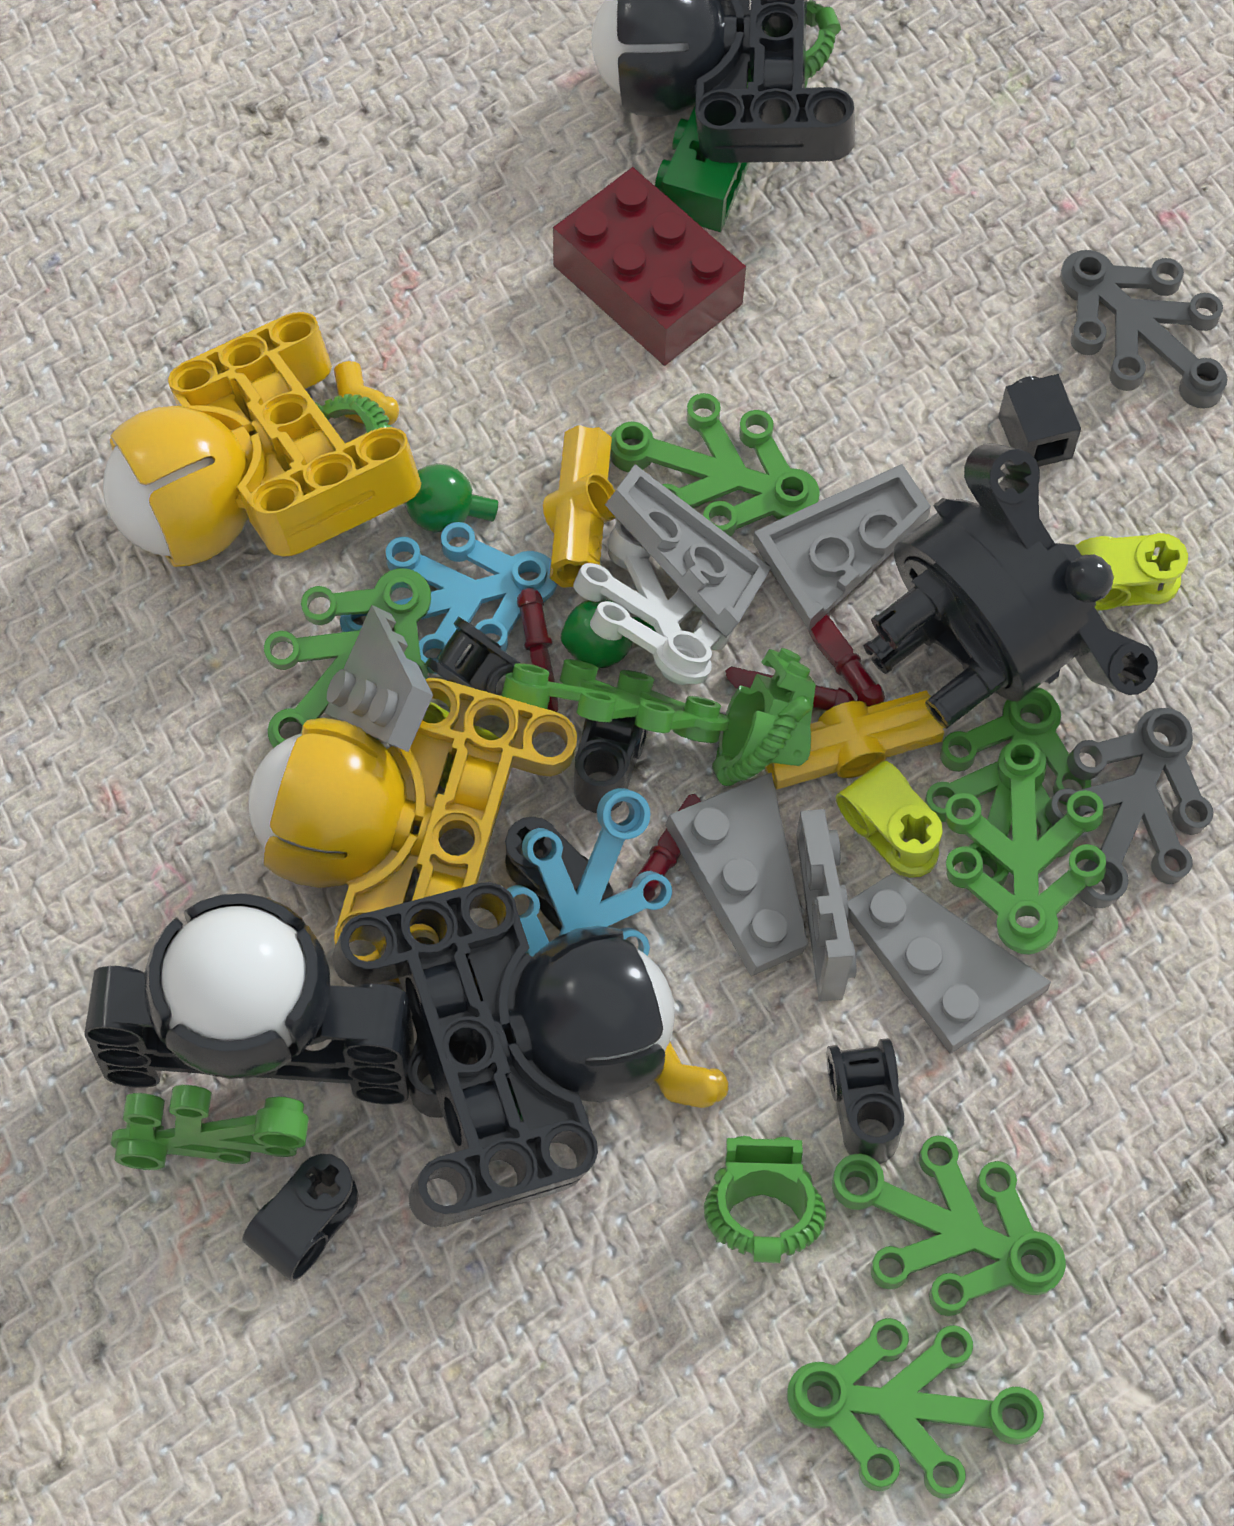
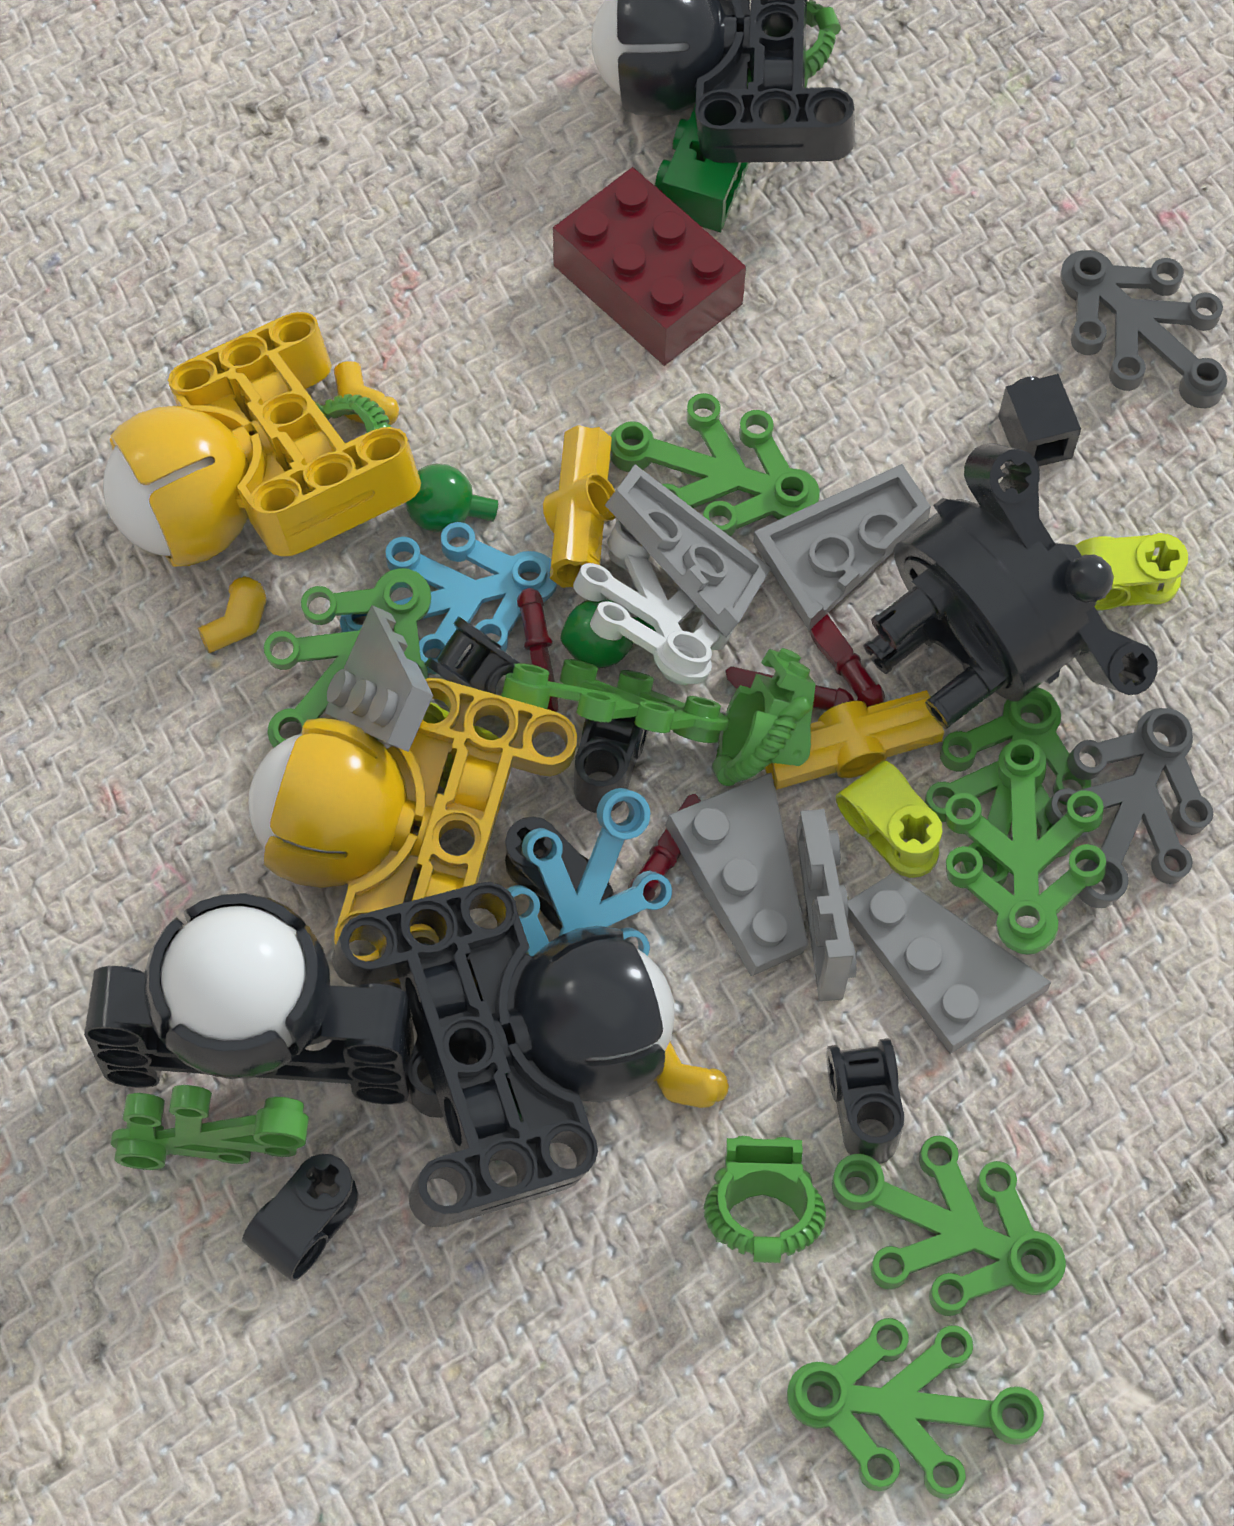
(241, 616): none -> yellow arm

